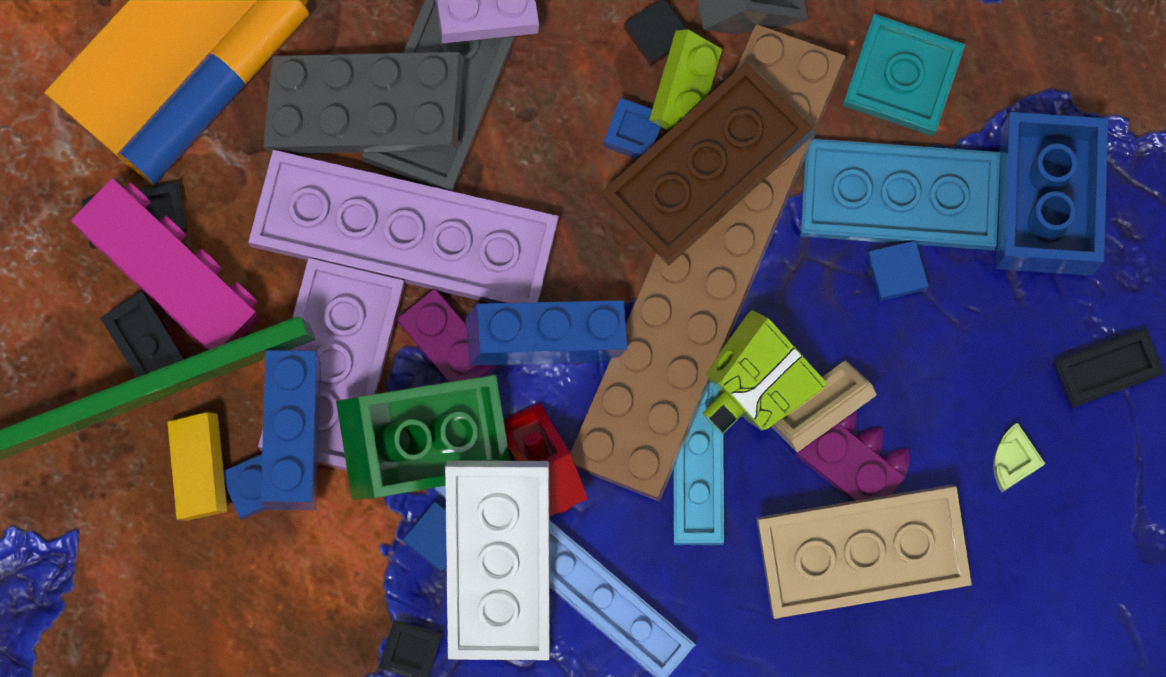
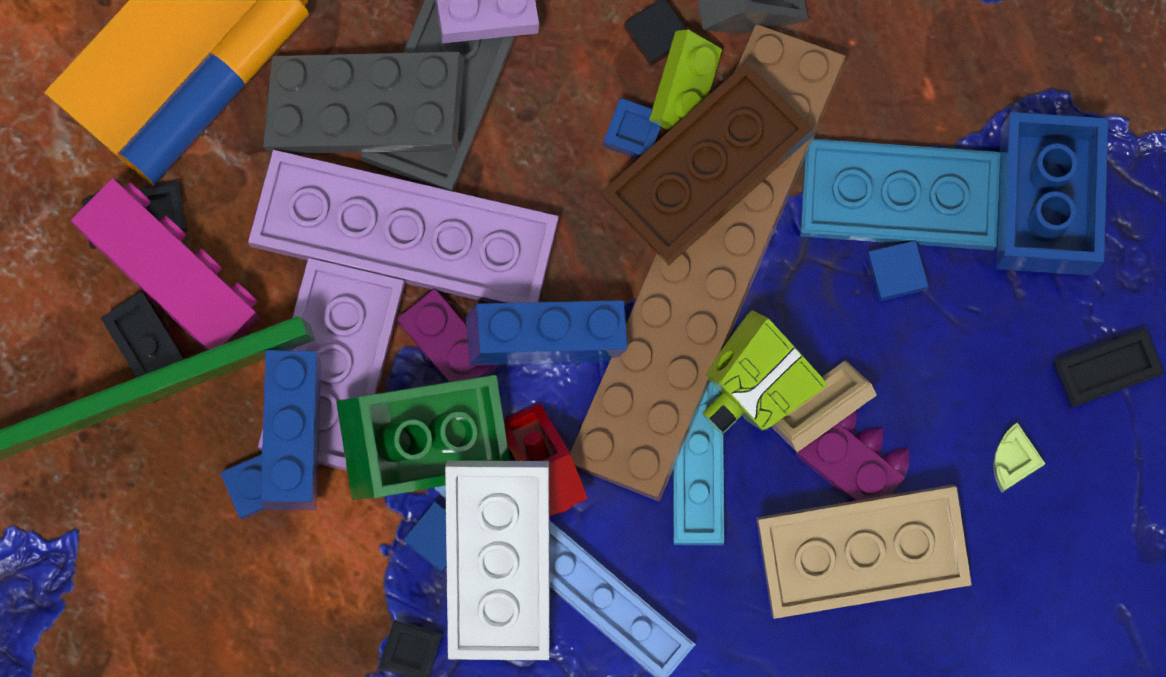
(197, 466): yellow tile -> none
(903, 75): teal tile -> none

